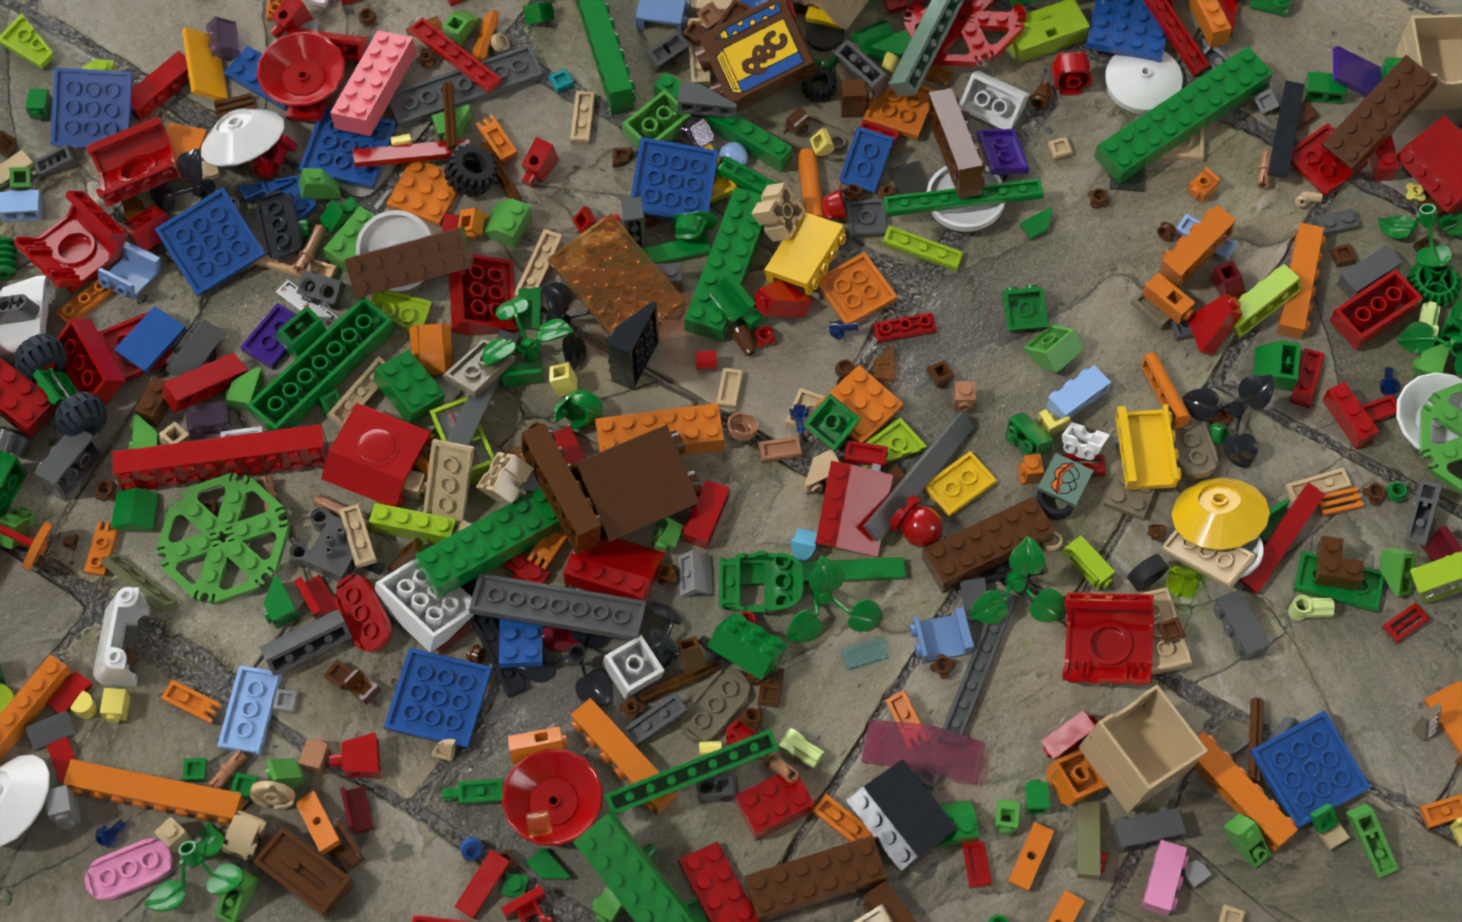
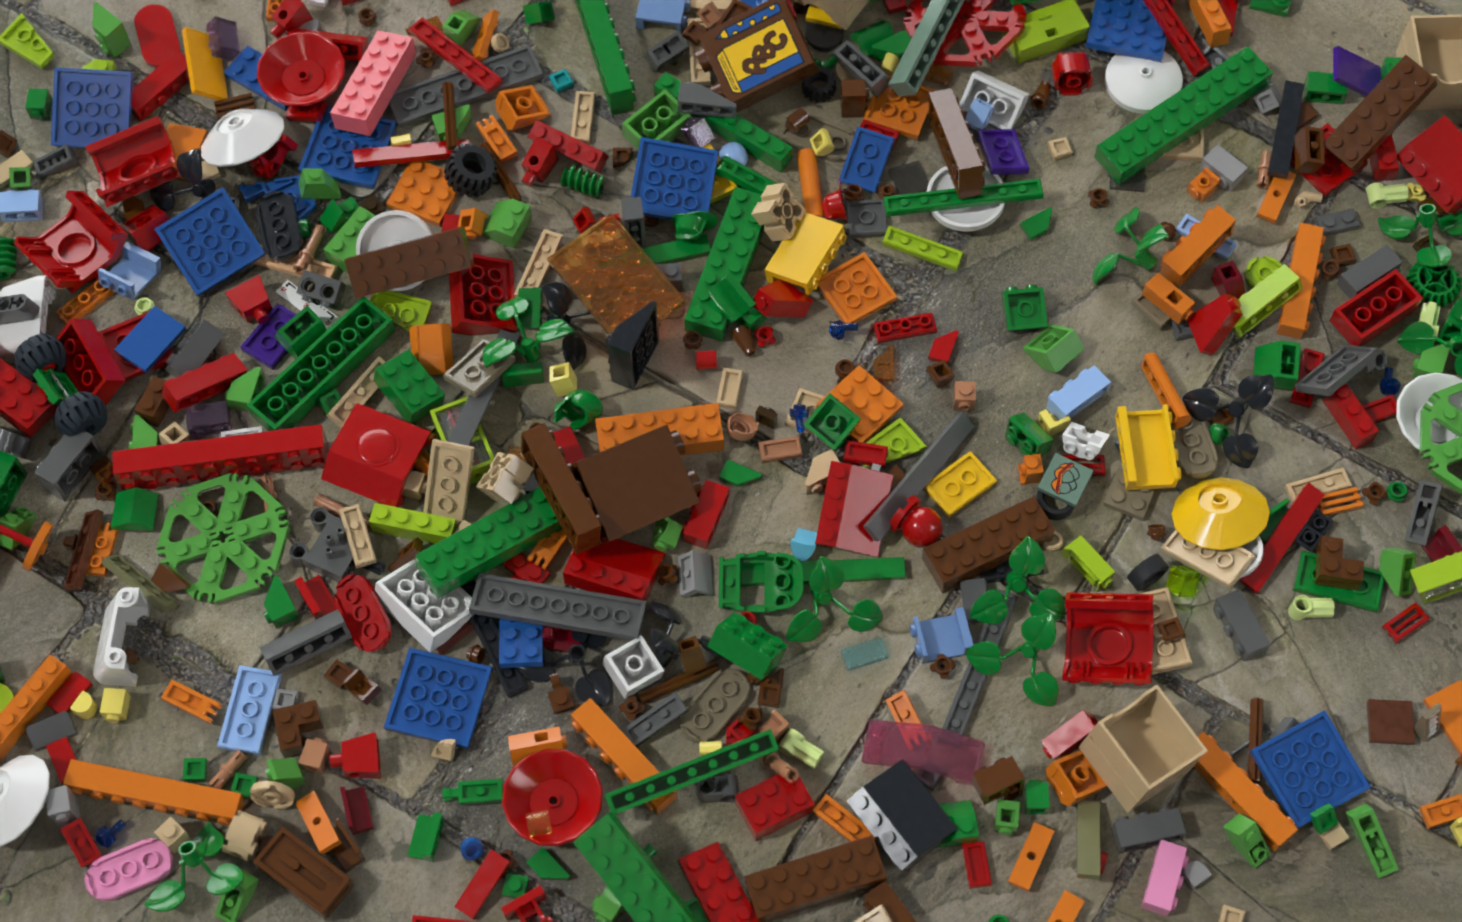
(80, 842): none -> red plate
(83, 550): none -> copper tile
(103, 471): none -> reddish brown tile
(109, 31): none -> bright green slope
(143, 305): none -> yellowish green plate
(156, 34): none -> red tile
(168, 579): none -> reddish brown tile
(250, 300): none -> red torso
(293, 722): none -> reddish brown brick
(373, 205): none -> dark brown plate
(426, 837): none -> green panel
(521, 107): none -> orange slope
(560, 697): none -> reddish brown plate
(570, 147): none -> red brick
(582, 182): none -> green piece
(692, 335): none -> reddish brown plate
(737, 474): none -> green tile
(766, 416): none -> dark brown plate
(777, 724): none -> nougat panel
(943, 347): none -> red tile
(979, 114): none -> light blue brick
(998, 781): none -> reddish brown brick
(1039, 634): none -> green plant
(1142, 254): none -> green plant
(1225, 166): none -> light grey brick
(1259, 269): none -> lime tile
(1275, 198): none -> orange tile
(1309, 150): none -> reddish brown brick
(1313, 531): none -> black slope
(1334, 264): none -> reddish brown plate
(1340, 368): none -> dark grey hinge
(1382, 195): none -> yellowish green piece
(1390, 722): none -> copper tile

